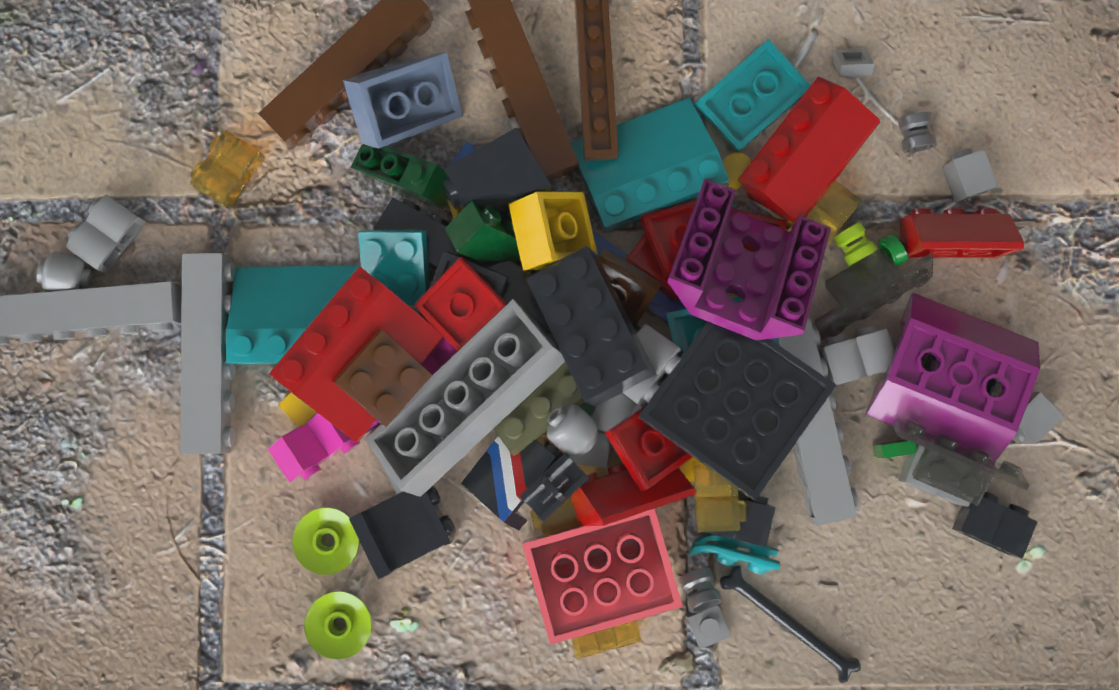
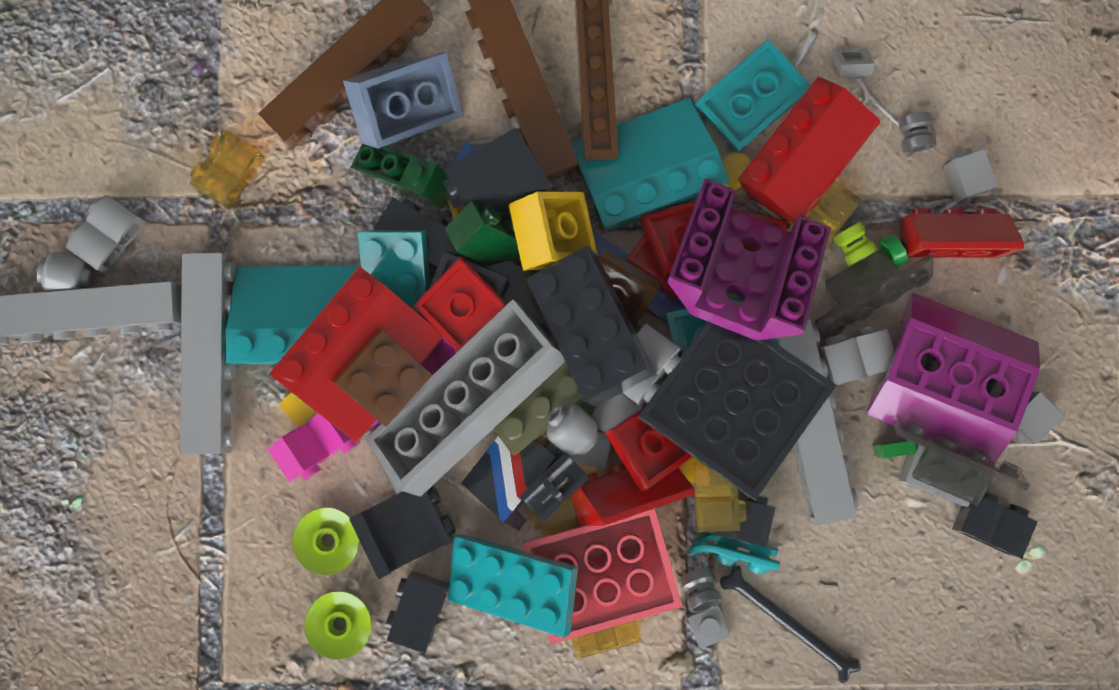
(417, 611): none -> black brick
(513, 584): none -> teal plate

